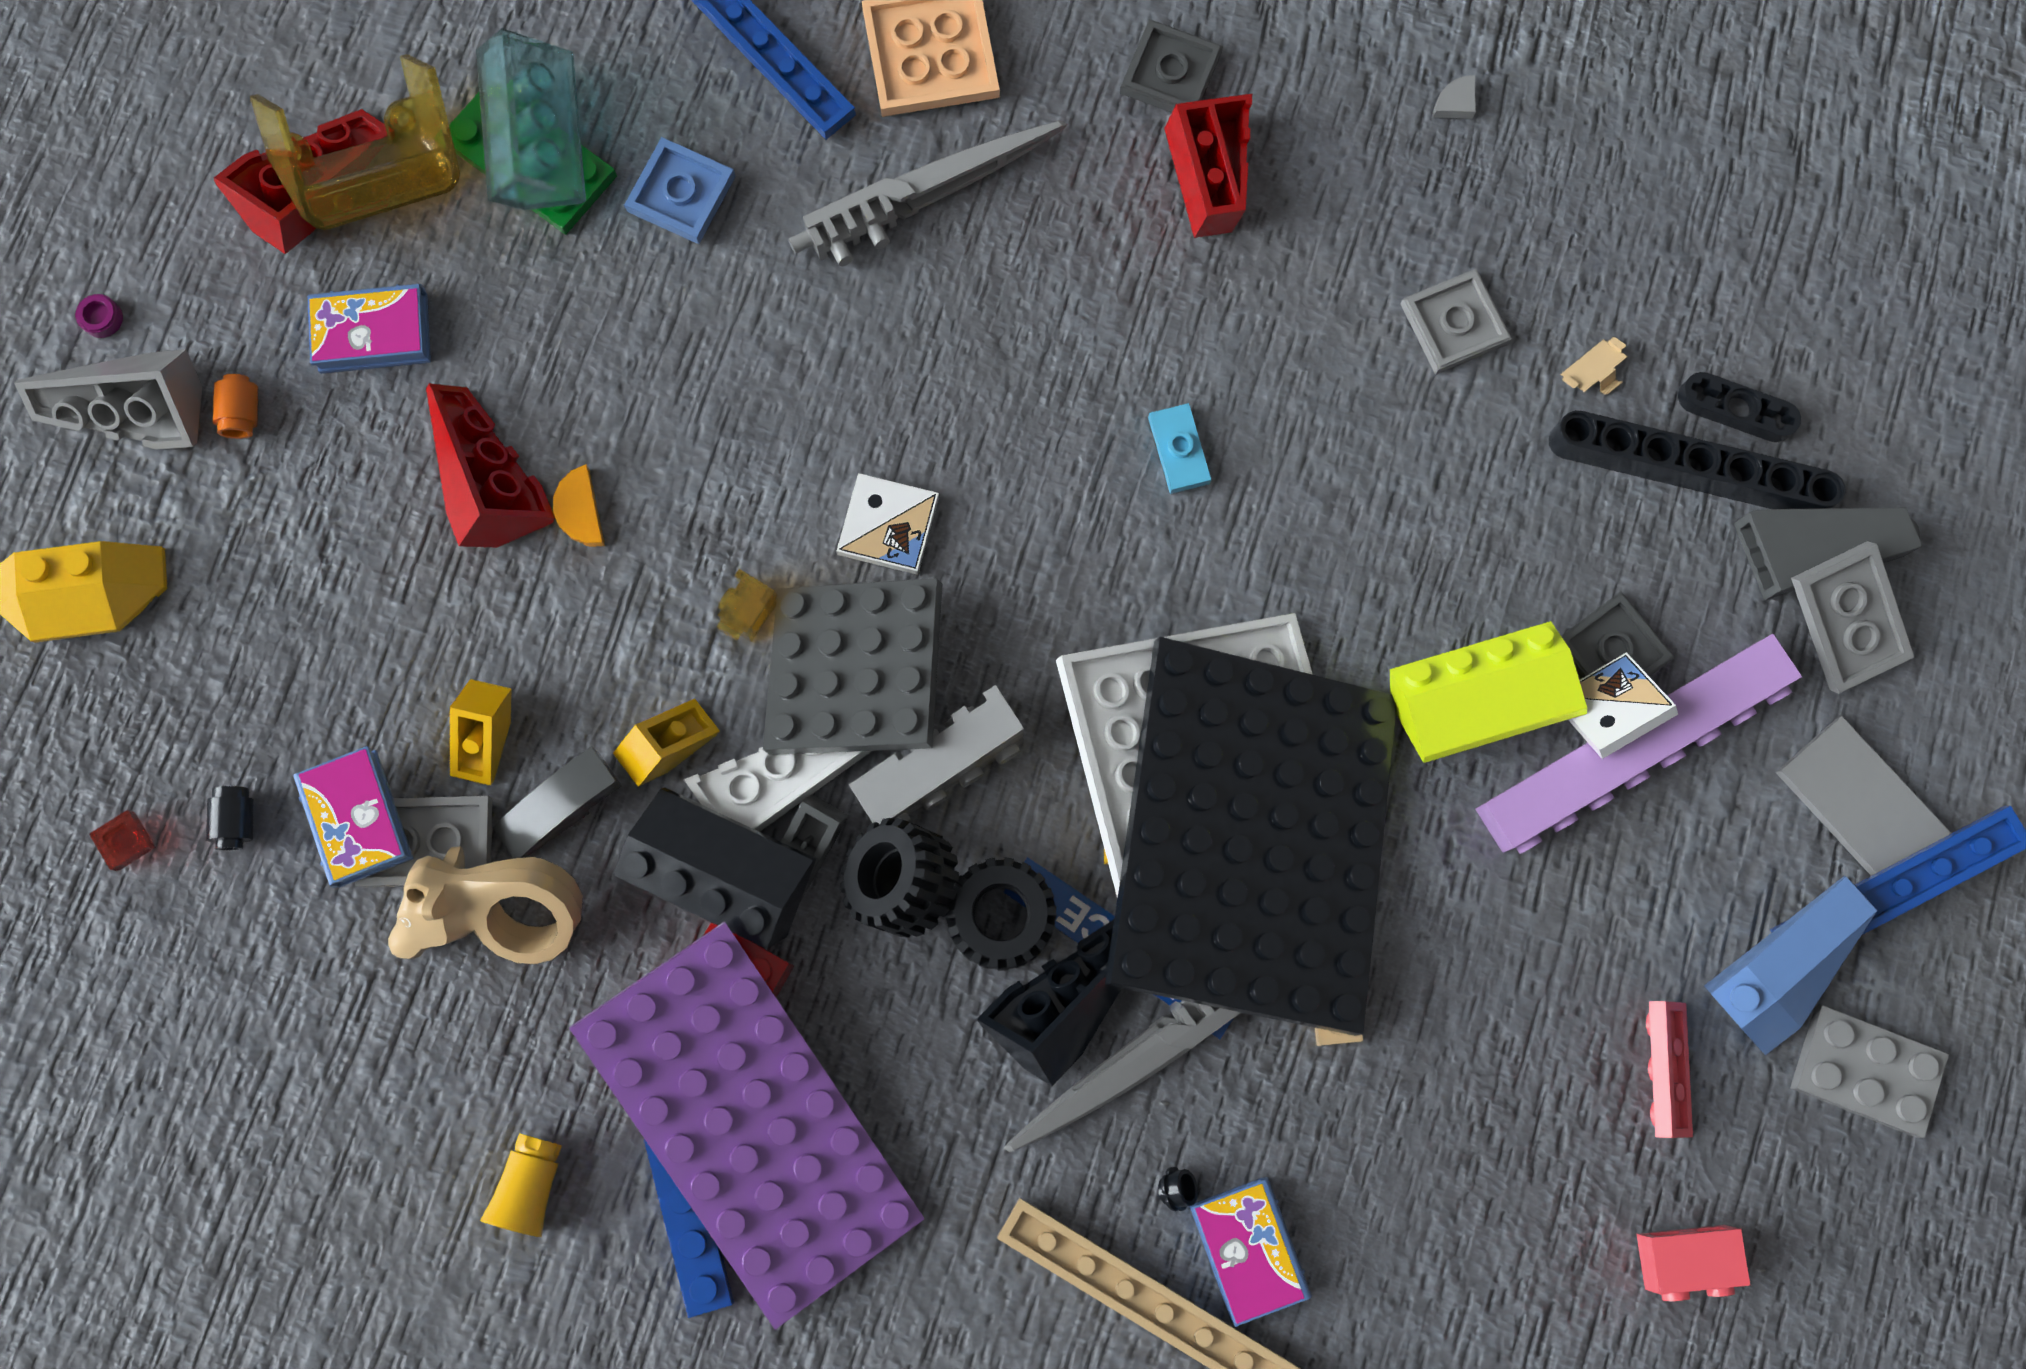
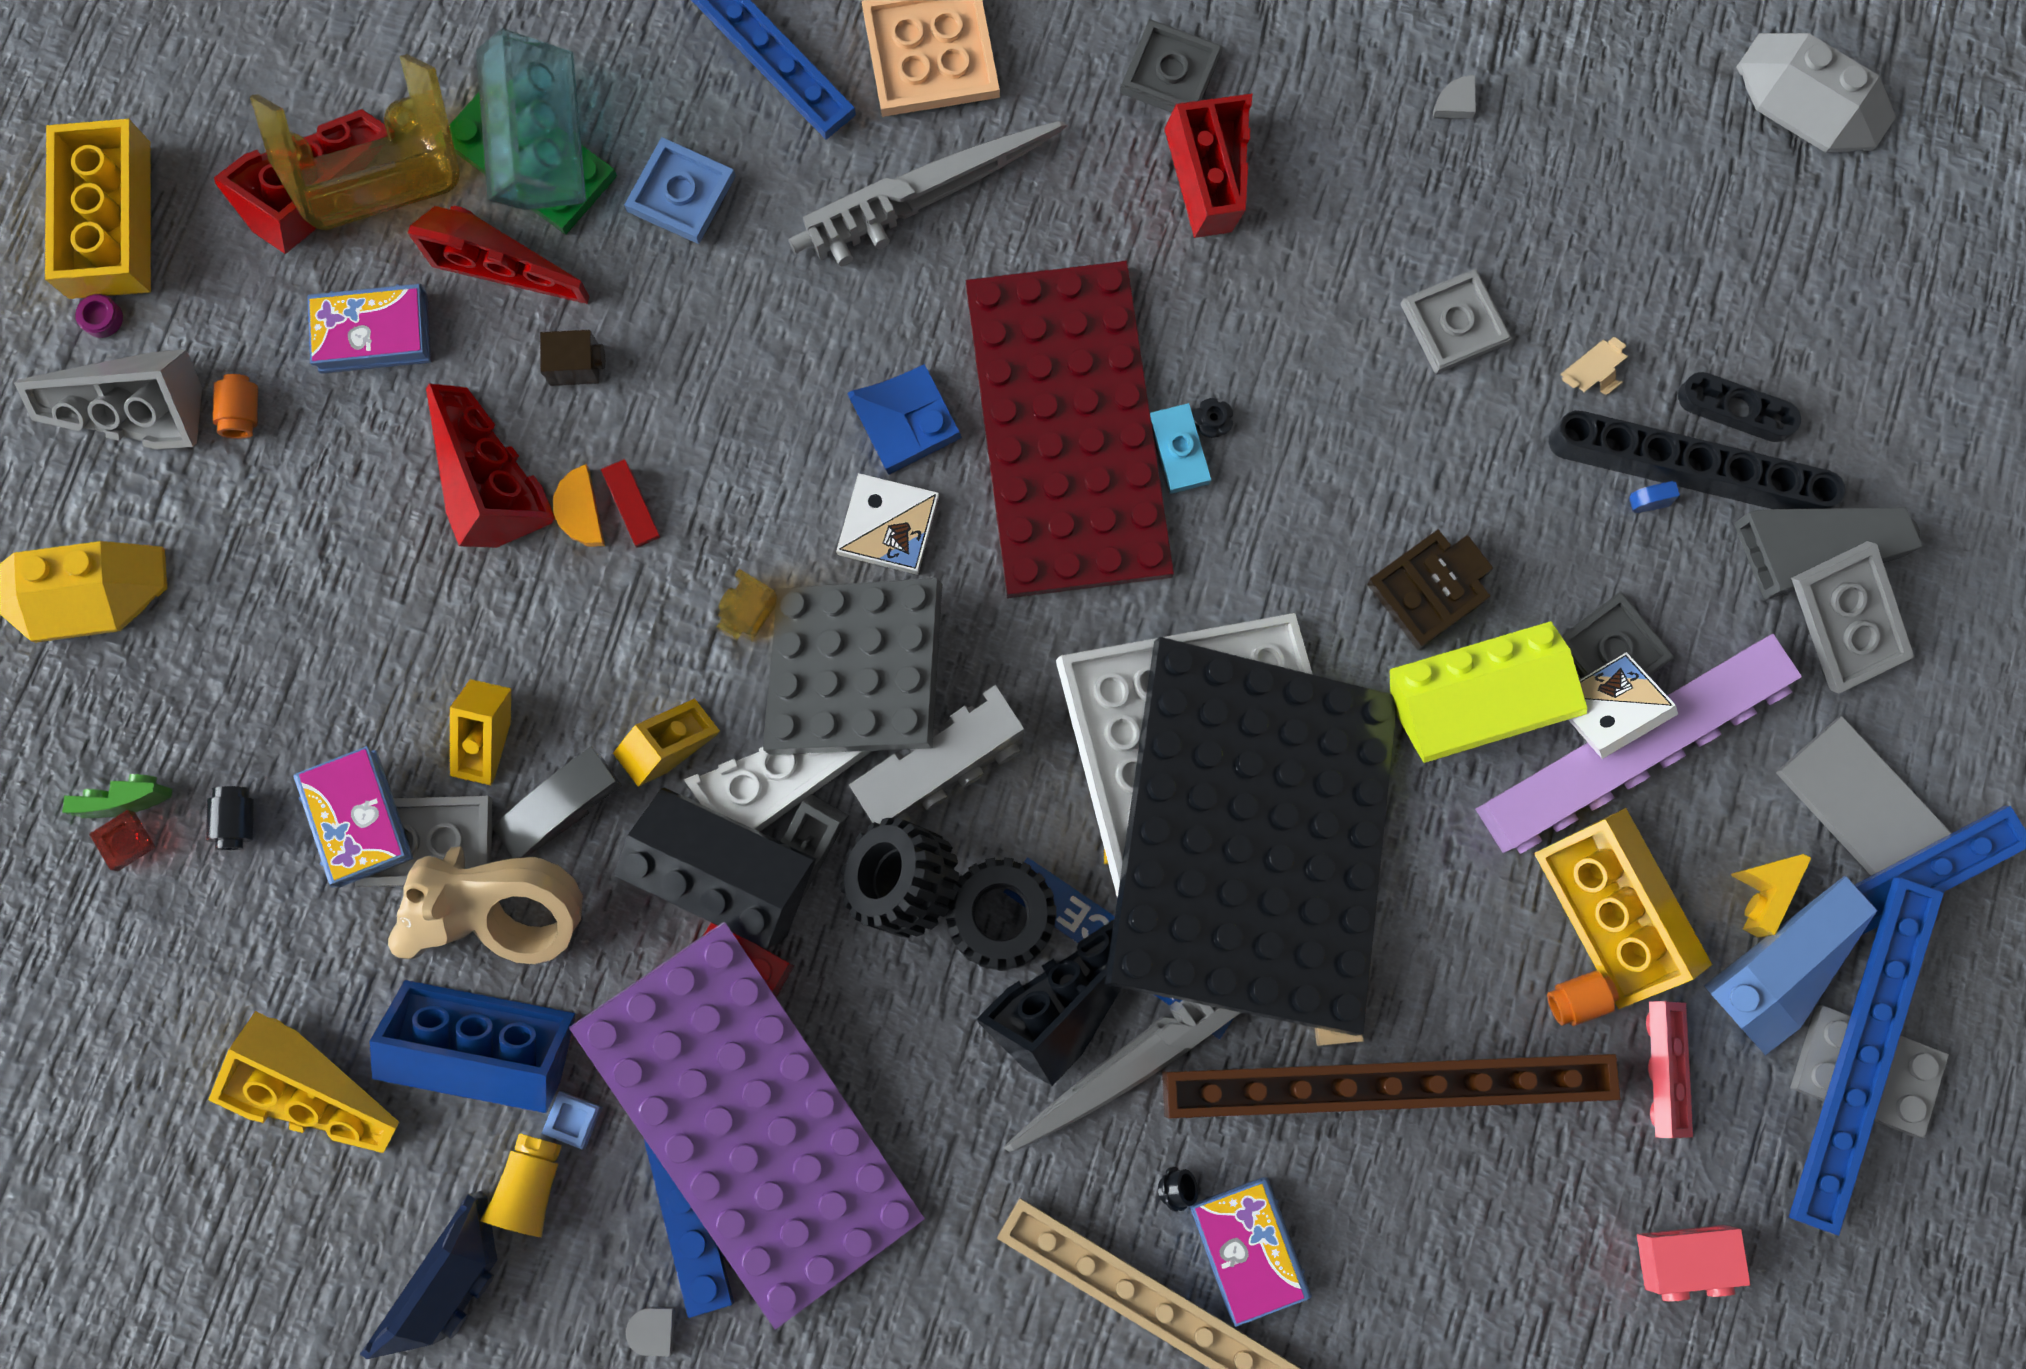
(98, 209): none -> yellow brick
(133, 795): none -> bright green slope
(287, 1078): none -> yellow wedge
(441, 1285): none -> dark blue wedge
(471, 247): none -> red wedge
(472, 1046): none -> blue slope
(571, 357): none -> dark brown brick
(572, 1120): none -> light blue tile
(630, 502): none -> red piece
(652, 1331): none -> light grey tile
(905, 418): none -> blue plate
(1068, 430): none -> dark red plate
(1209, 427): none -> black plate
(1390, 1086): none -> reddish brown brick
(1432, 586): none -> dark brown piece
(1583, 998): none -> orange brick
(1623, 909): none -> yellow slope
(1654, 497): none -> blue tile
(1777, 886): none -> yellow slope
(1816, 92): none -> light grey wedge
(1866, 1055): none -> blue plate

